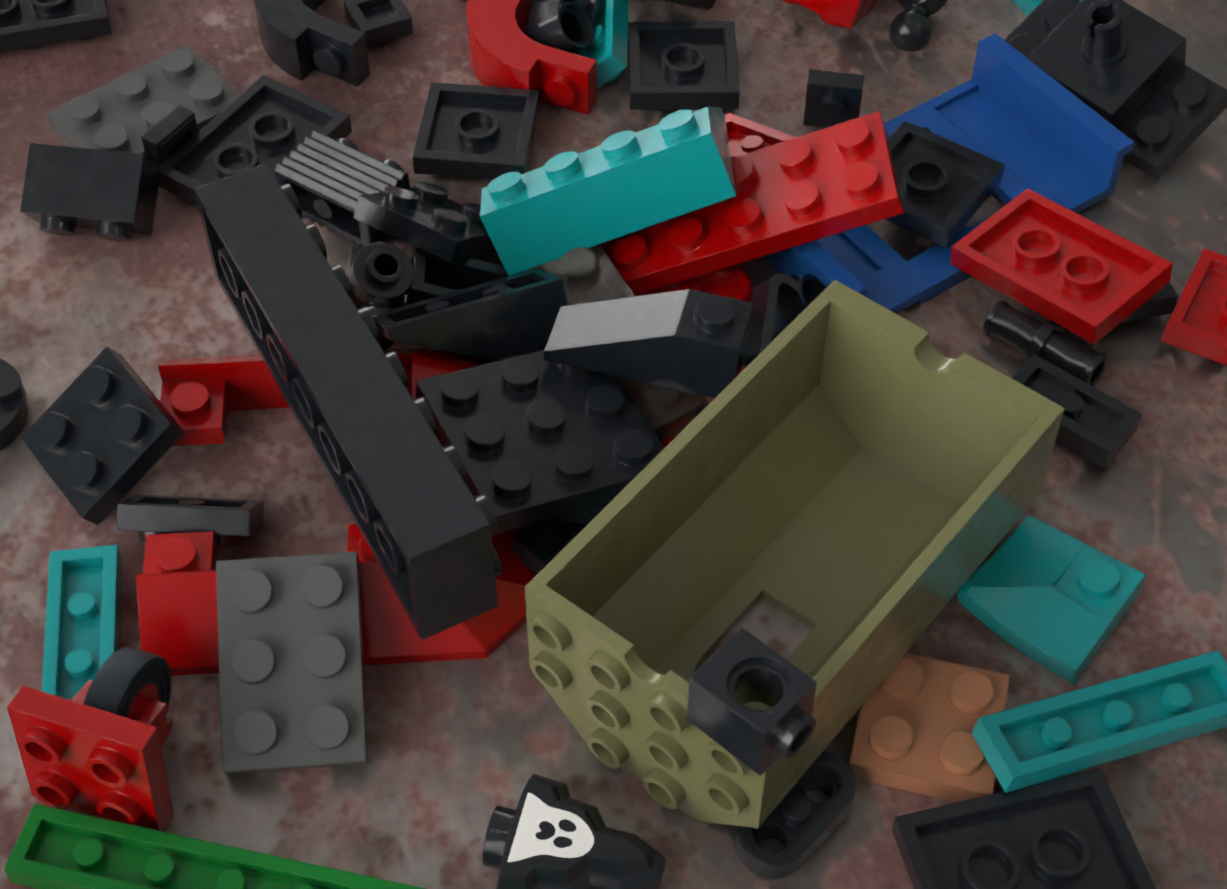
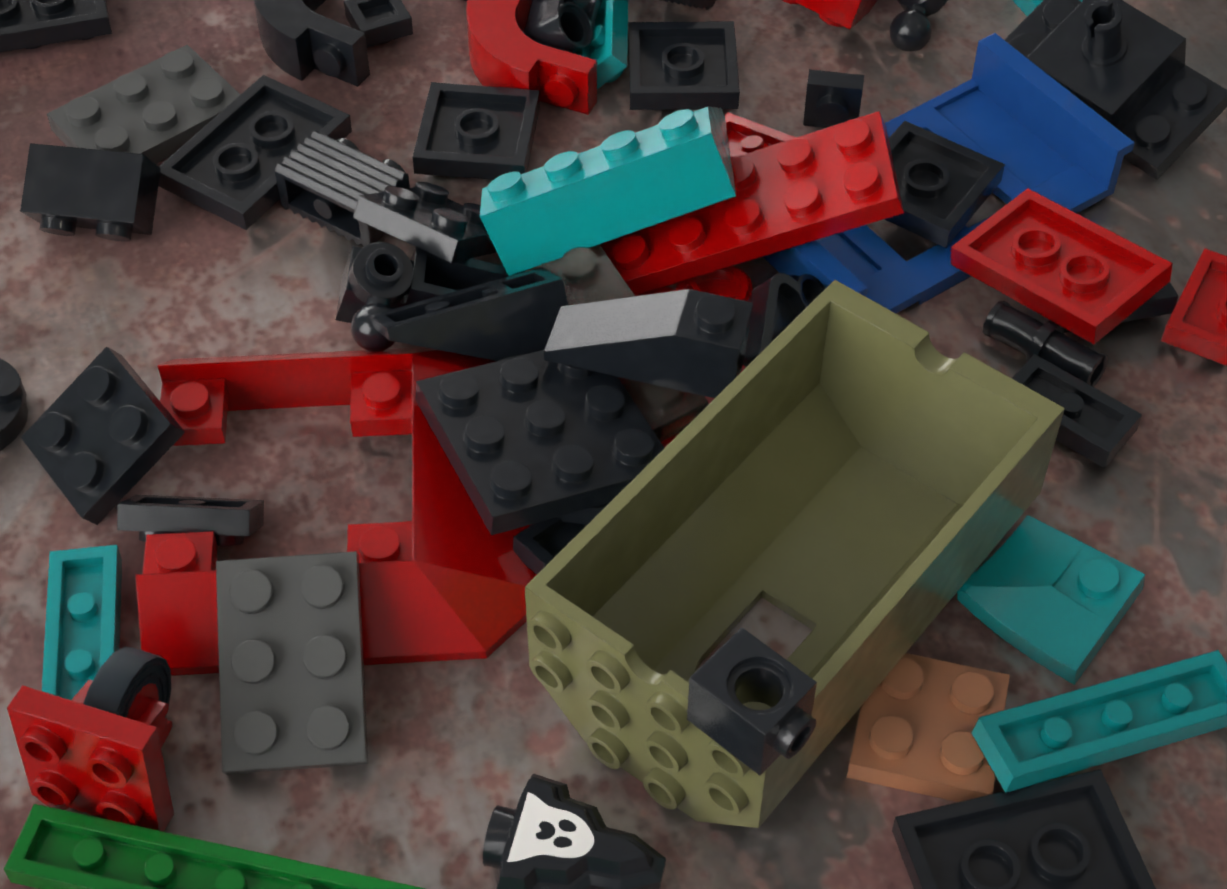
(169, 134): black tile -> none
(352, 402): black brick -> none
(799, 821): black plate -> none

